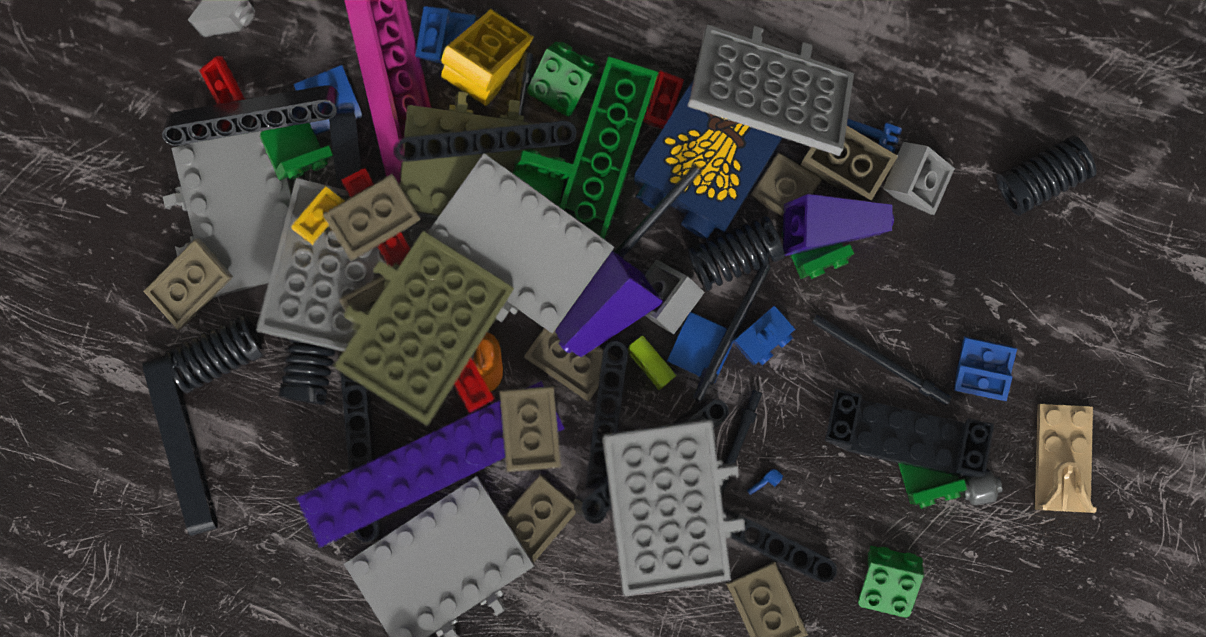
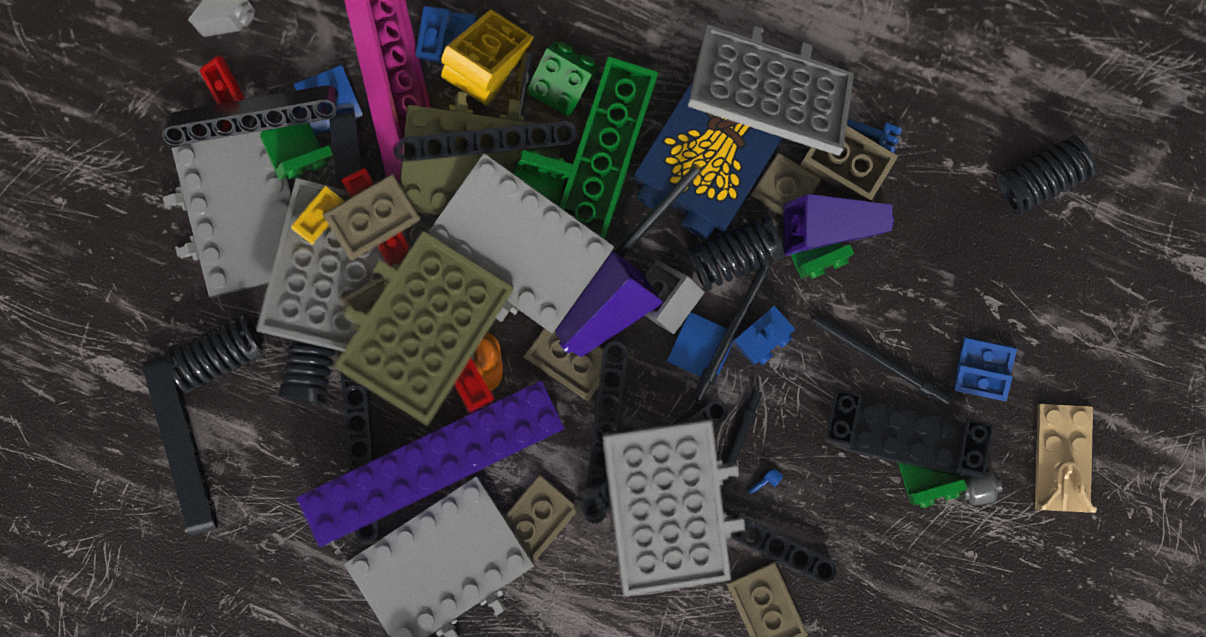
(188, 283): dark tan tile -> none
(530, 429): dark tan tile -> none
(651, 362): lime brick -> none
(663, 99): red brick -> none
(891, 581): green bracket -> none
(919, 177): light grey slope -> none

